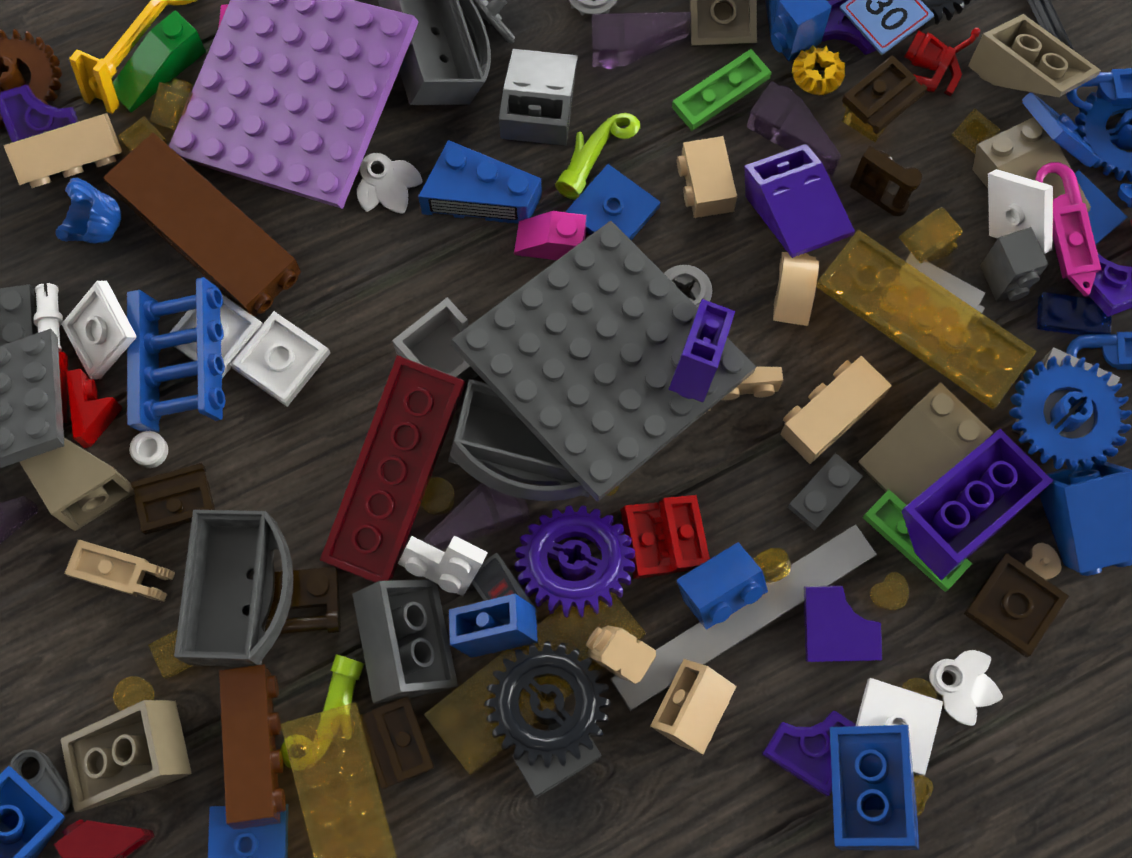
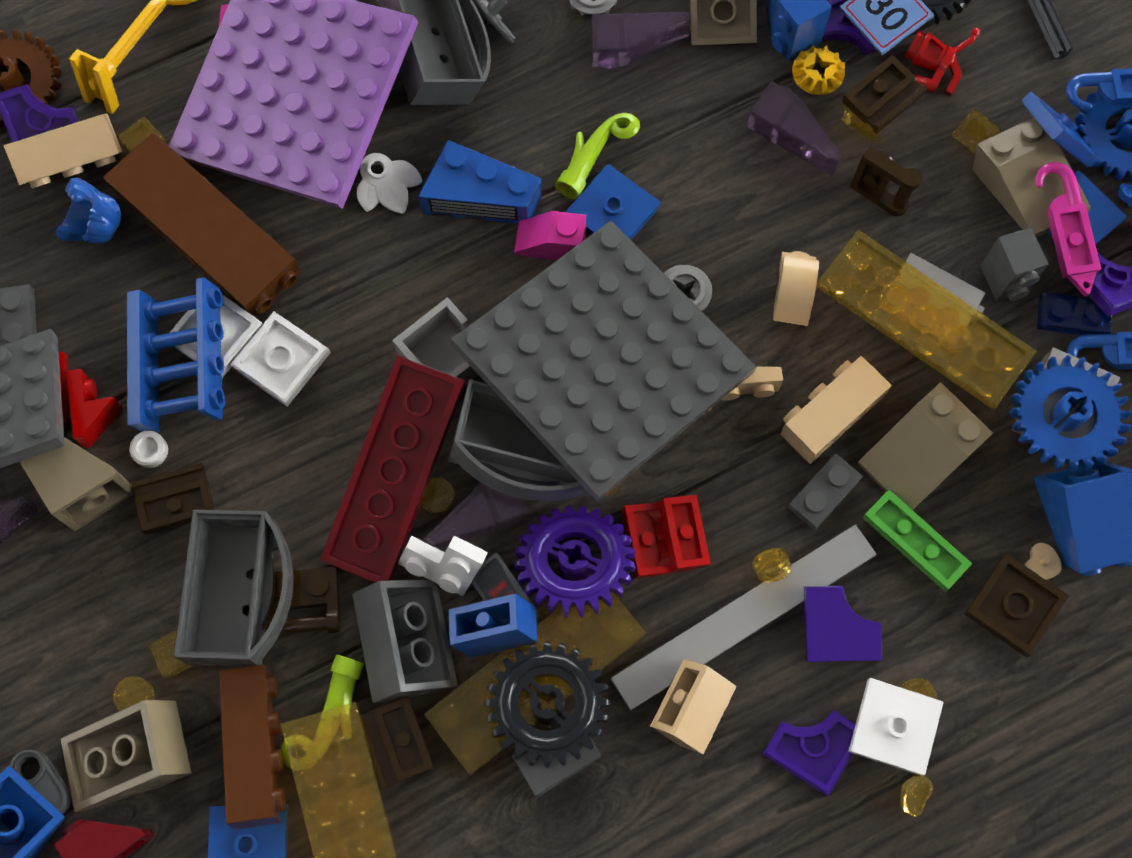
(47, 310): white pin -> none
(98, 330): white plate -> none
(115, 570): tan hinge -> none
(159, 58): green slope -> none
(171, 102): clear yellow bracket -> none
(538, 97): dark grey slope -> none
(620, 653): tan brick -> none
(702, 351): dark purple slope -> none
(707, 177): tan brick -> none
(721, 89): bright green plate -> none
(722, 585): blue brick -> none
(797, 200): dark purple slope -> none
(873, 788): blue slope -> none
(891, 593): clear yellow piece -> none
(932, 236): clear yellow slope -> none
(969, 687): white plate -> none
(972, 503): dark purple slope -> none
(1018, 205): white plate -> none
(1029, 60): dark tan slope -> none

